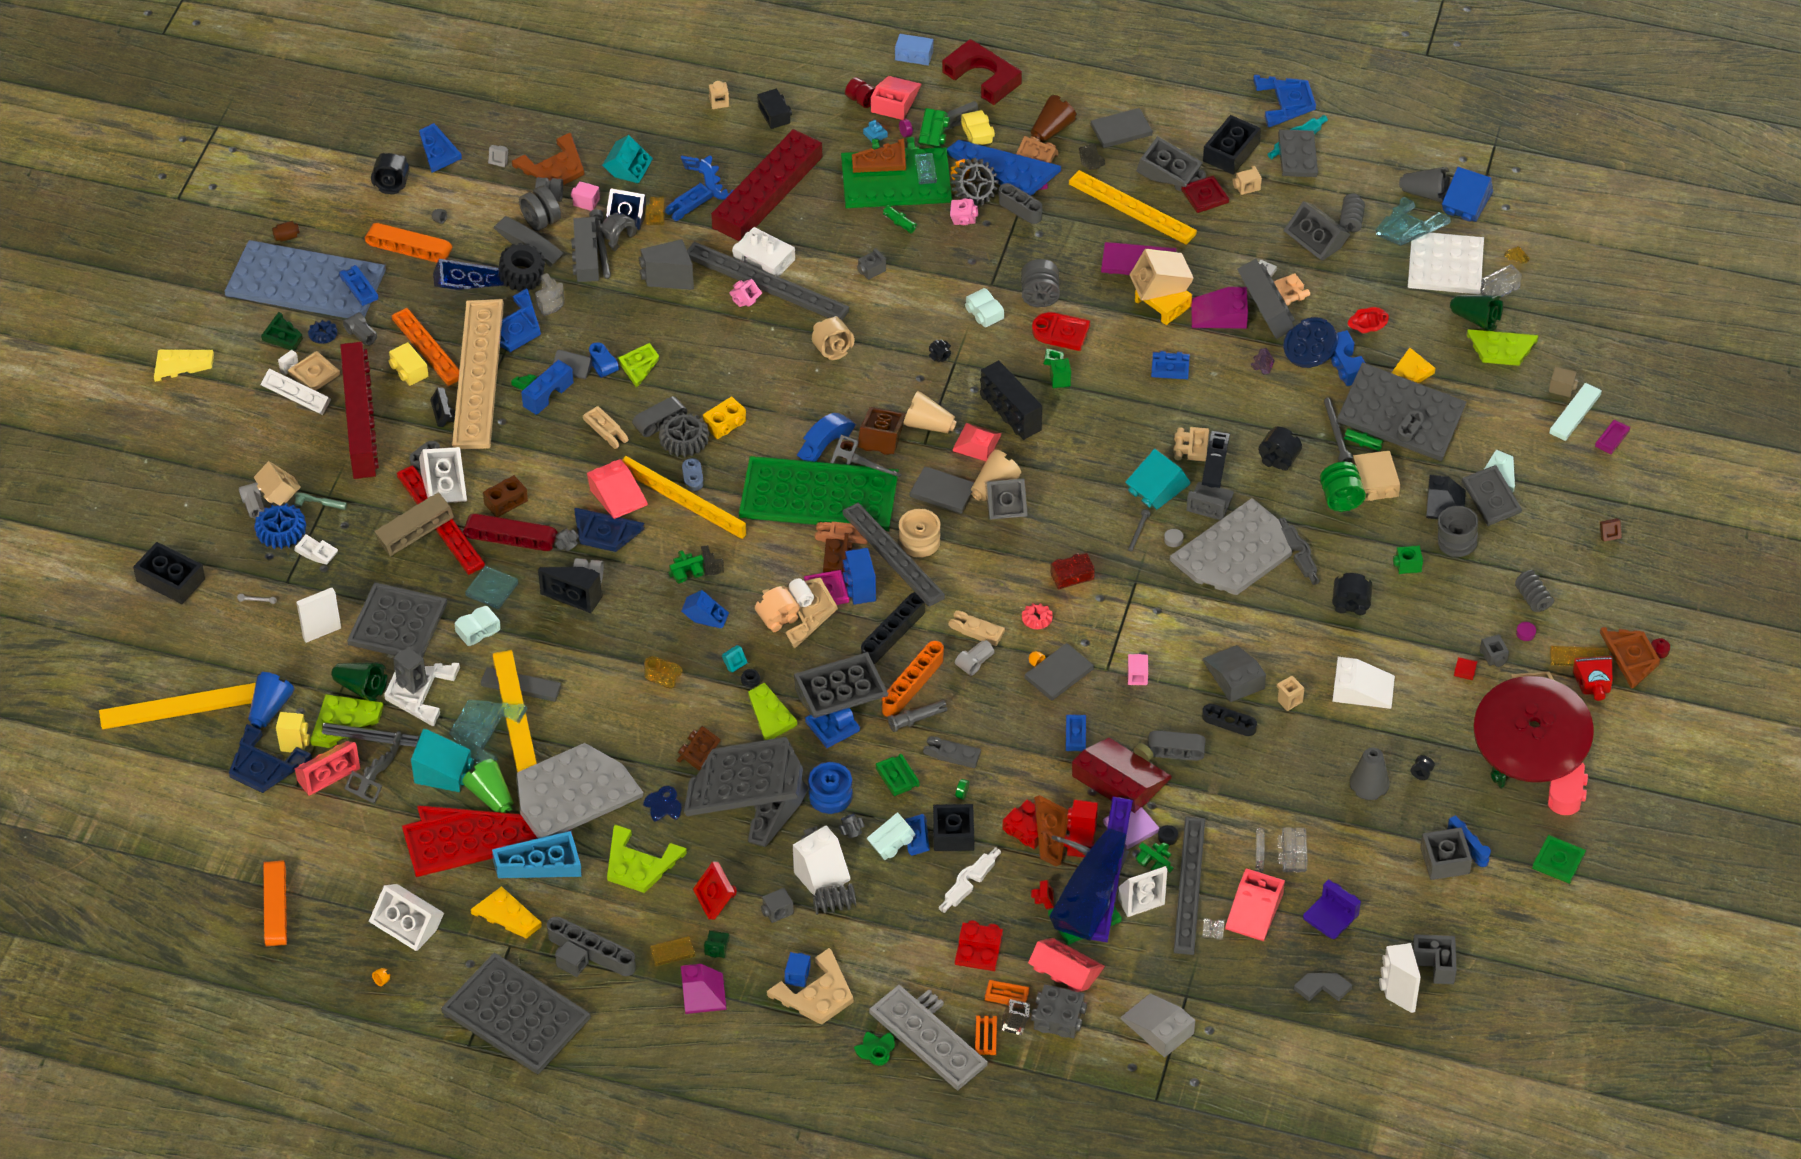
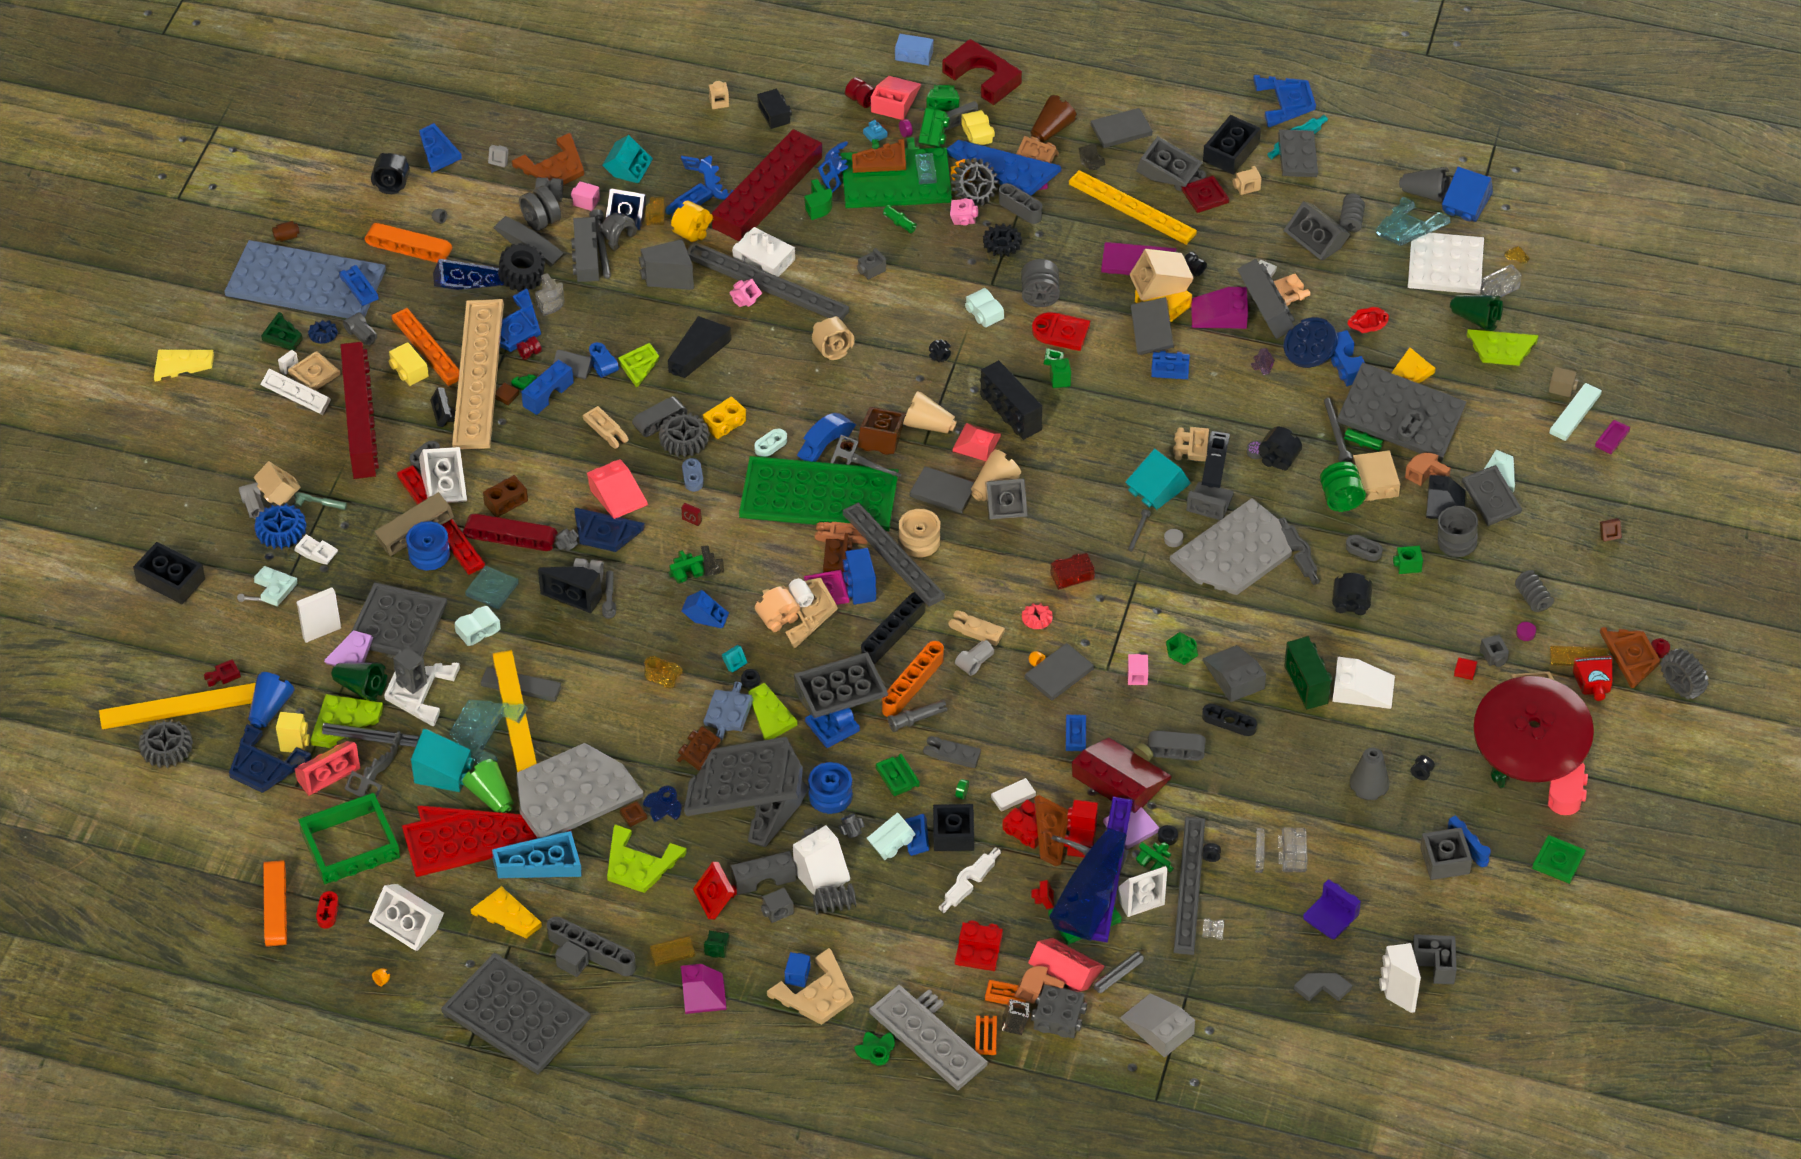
(154, 739): none -> dark grey gear
(223, 672): none -> dark red plate
(277, 585): none -> light aqua plate
(331, 910): none -> red beam
(341, 814): none -> green window
(351, 650): none -> lavender wing
(428, 545): none -> blue wheel
(506, 394): none -> reddish brown tile
(529, 348): none -> dark red wheel
(609, 606): none -> dark grey piece
(633, 814): none -> reddish brown tile
(686, 498): yellow tile -> none
(691, 221): none -> yellow brick
(691, 514): none -> dark red tile
(698, 346): none -> black slope
(728, 710): none -> sand blue plate
(750, 873): none -> dark grey arch
(768, 445): none -> light aqua plate
(819, 202): none -> green brick
(835, 165): none -> blue piece
(943, 98): none -> green piece
(1002, 240): none -> black gear
(1013, 794): none -> white tile
(1033, 983): none -> nougat brick
(1118, 972): none -> dark grey axle
(1152, 326): none -> dark grey tile
(1182, 648): none -> green brick
(1196, 265): none -> black wheel
(1211, 852): none -> black bush
(1252, 450): none -> dark grey tile
(1255, 904): coral slope -> none
(1290, 693): tan brick -> none
(1307, 672): none -> dark green brick
(1364, 548): none -> dark grey plate
(1423, 466): none -> nougat brick
(1684, 673): none -> dark grey gear

